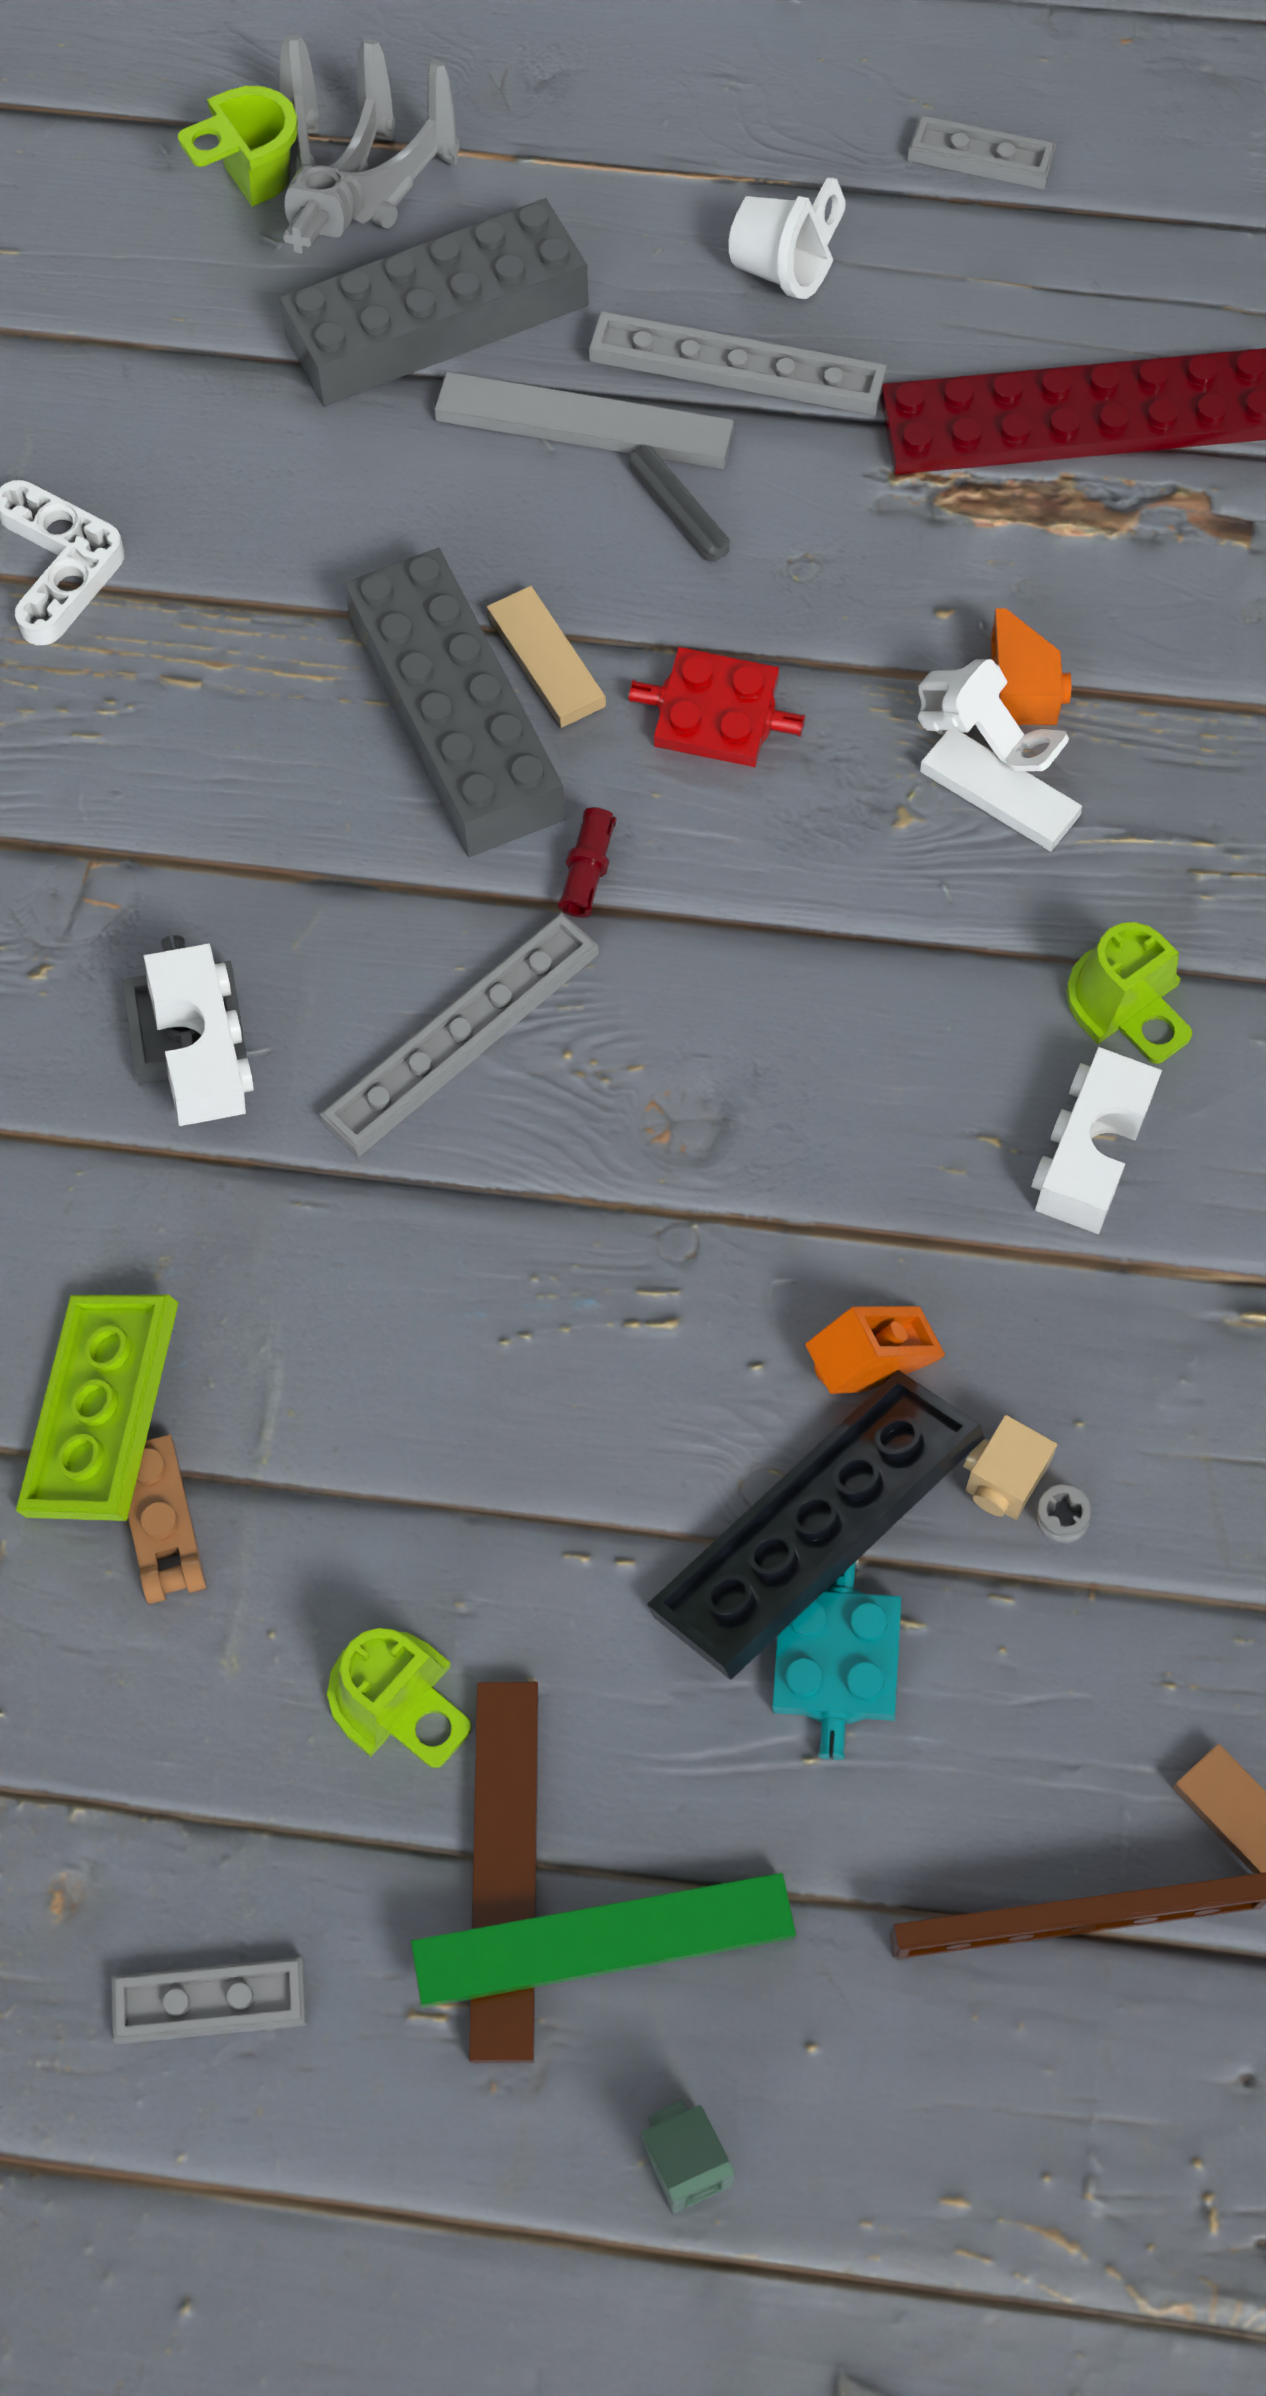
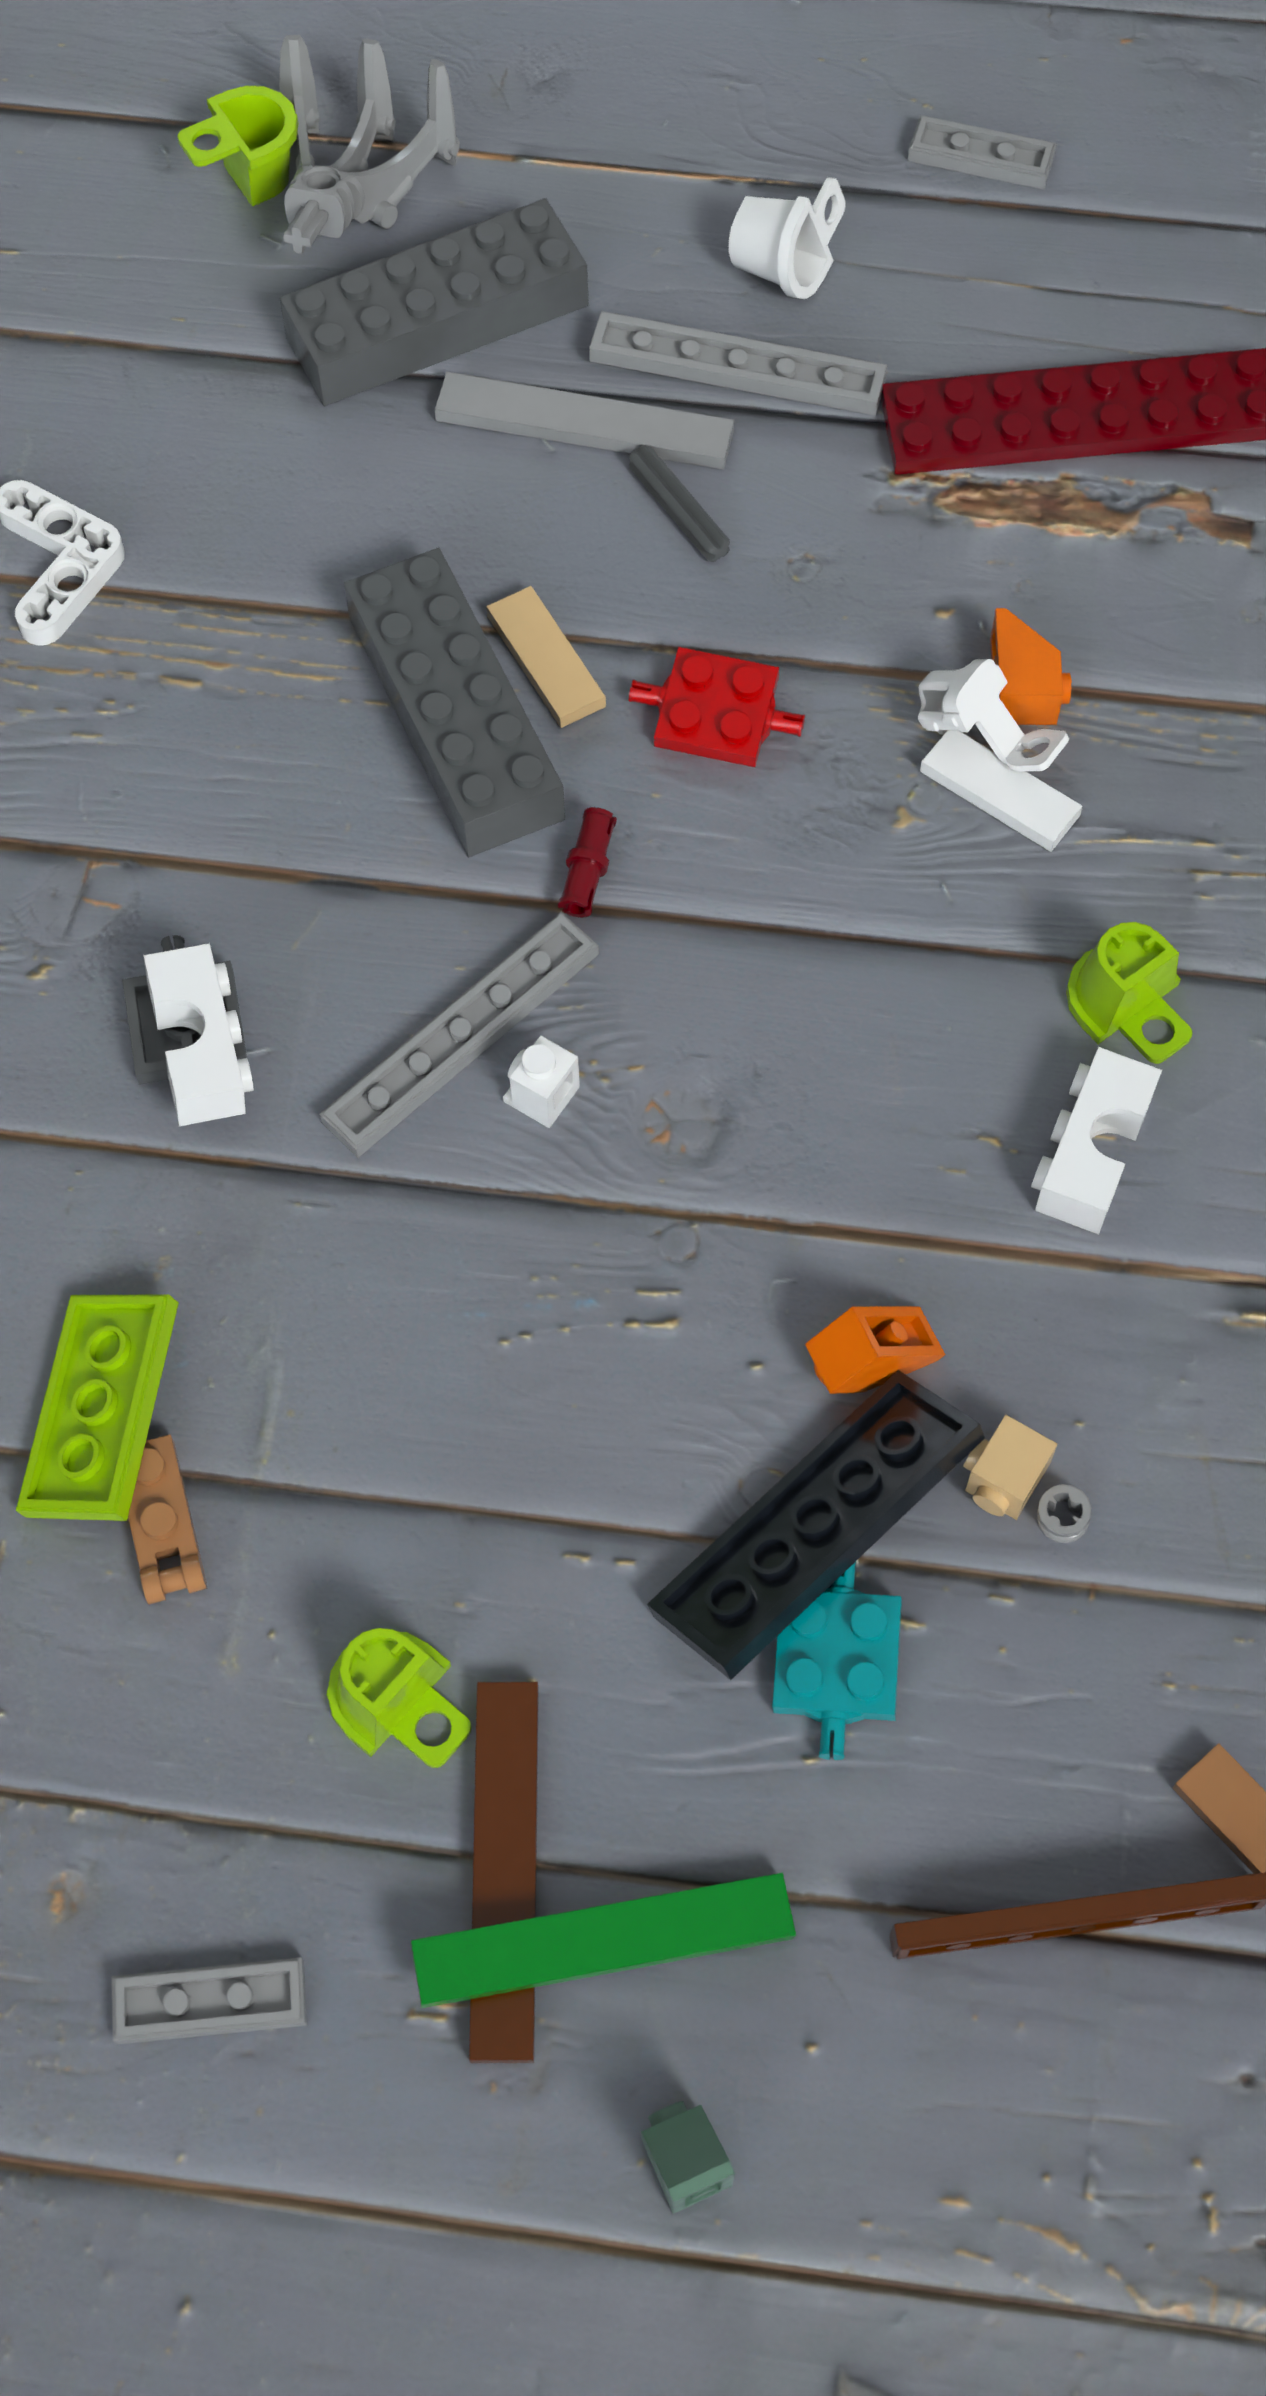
(542, 1081): none -> white brick

